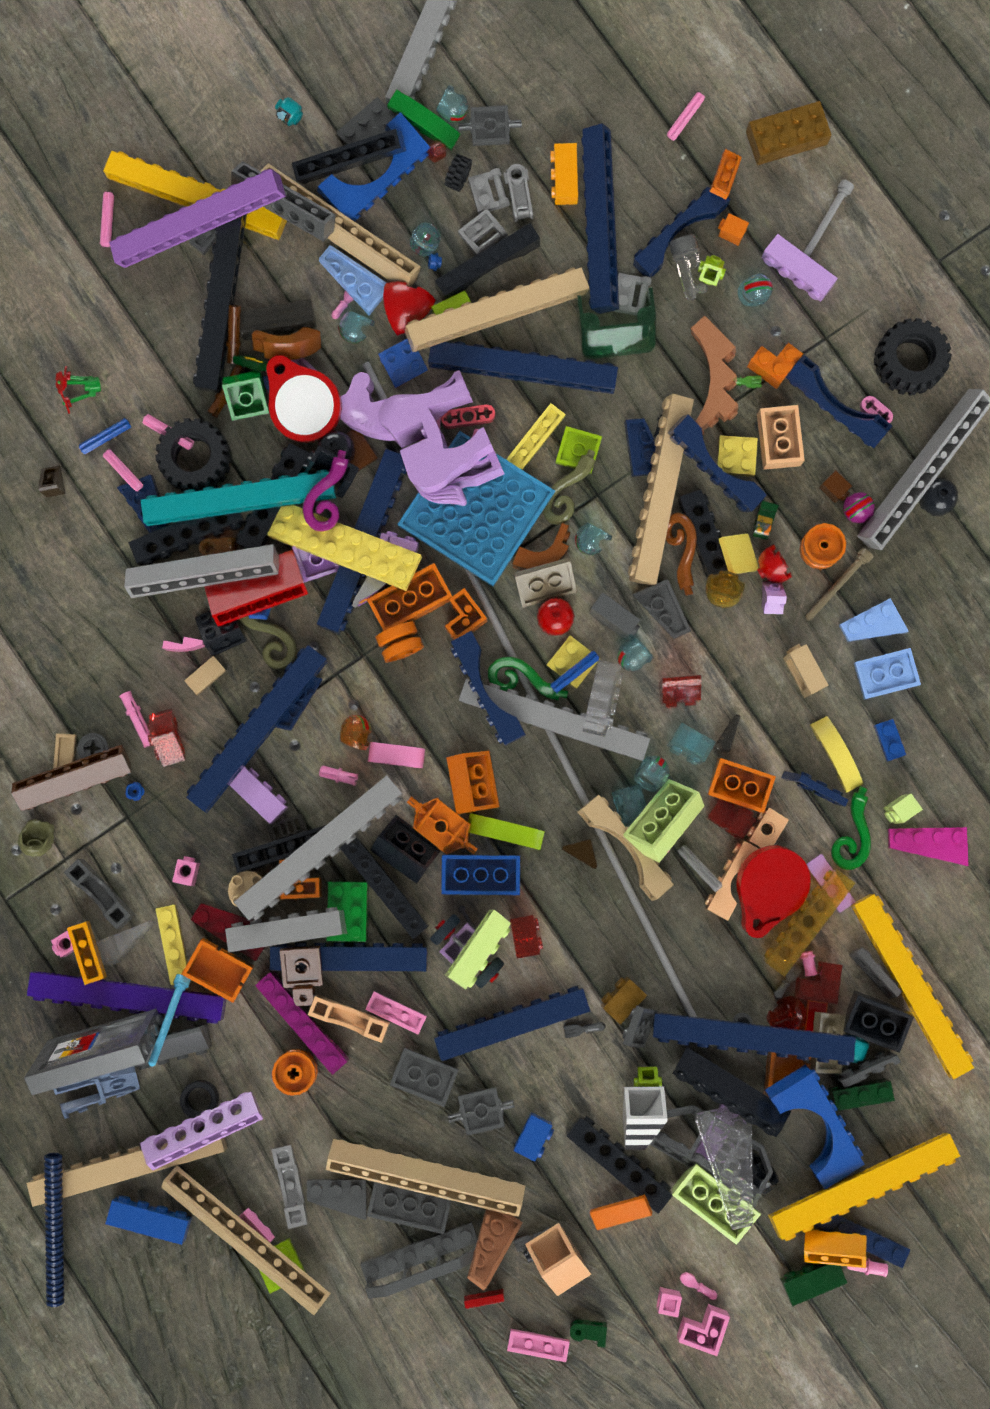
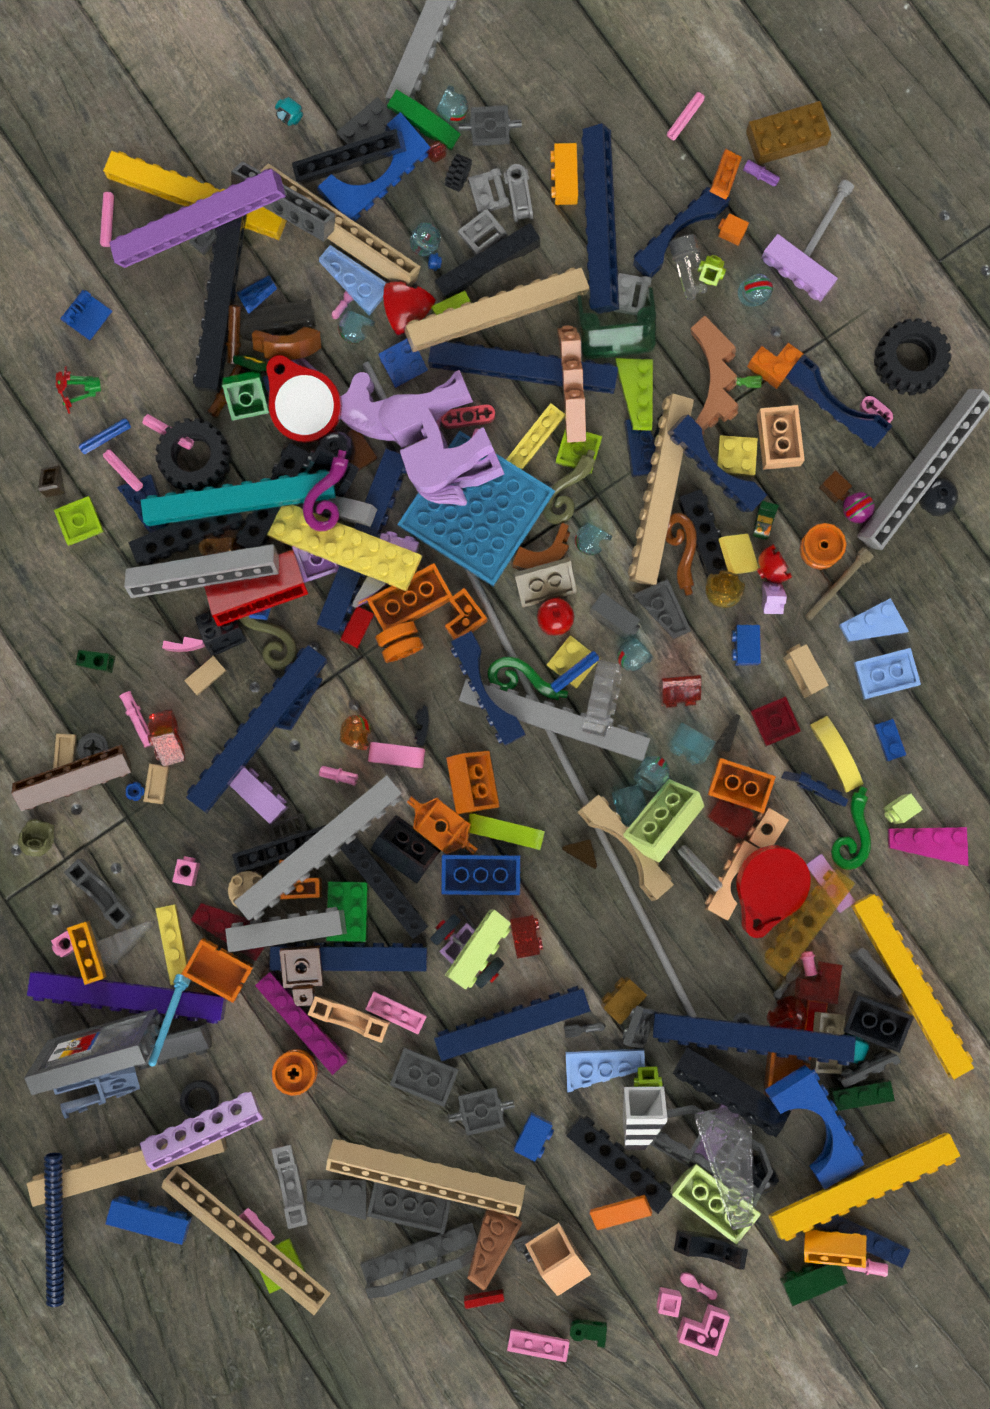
(78, 520): none -> lime plate
(86, 314): none -> blue hinge
(95, 660): none -> dark green leg
(156, 783): none -> tan tile
(256, 293): none -> blue wing
(353, 511): none -> light grey slope
(357, 627): none -> red tile
(423, 720): none -> black slope
(572, 383): none -> arch
(601, 1065): none -> light blue wing
(637, 386): none -> lime wing
(710, 1246): none -> black arch
(747, 645): none -> blue brick
(761, 173): none -> medium lavender axle
(775, 721): none -> dark red plate

